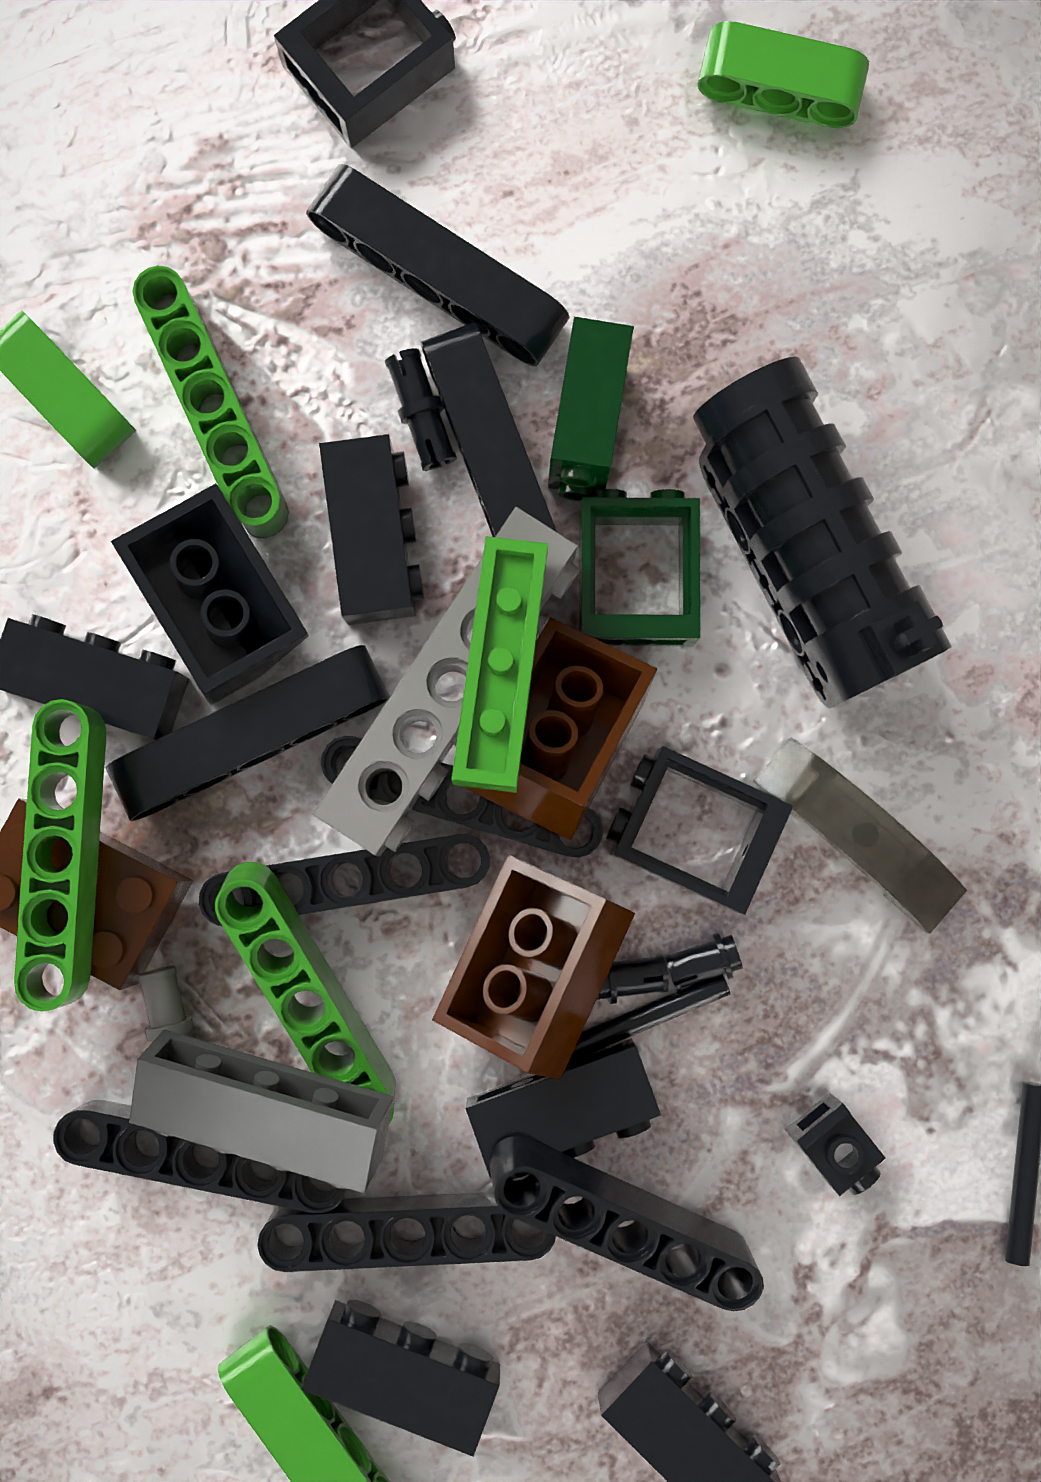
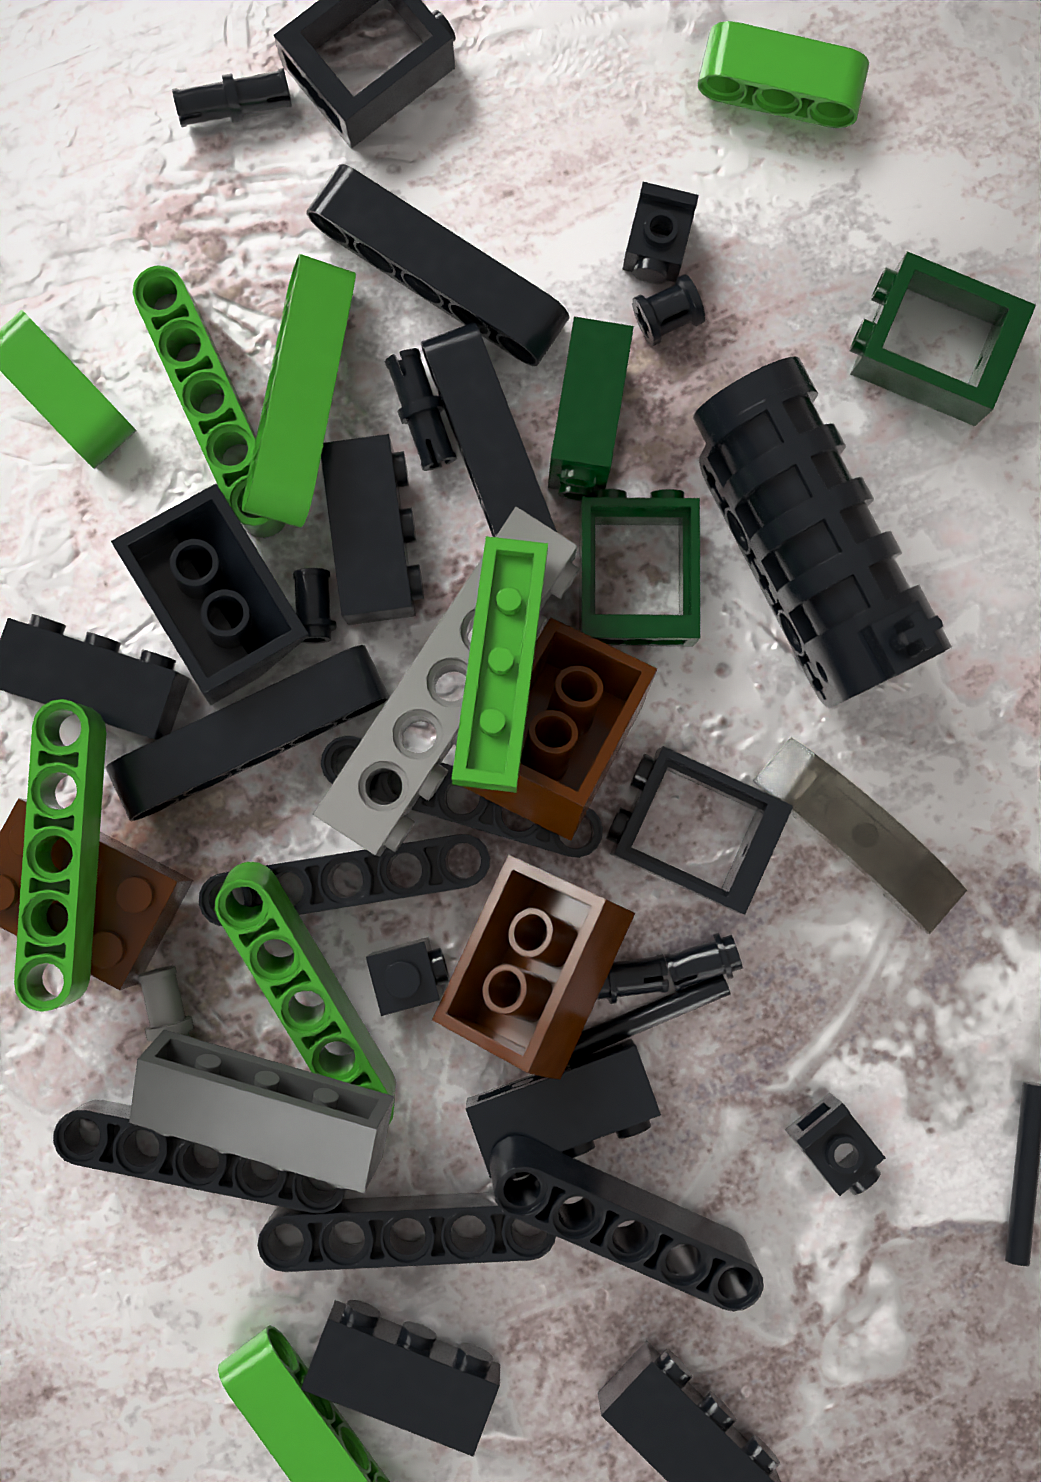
(232, 97): none -> black pin
(299, 392): none -> bright green beam
(313, 603): none -> black pin
(407, 975): none -> black brick
(664, 213): none -> black brick
(669, 310): none -> black bush
(922, 384): none -> dark green window

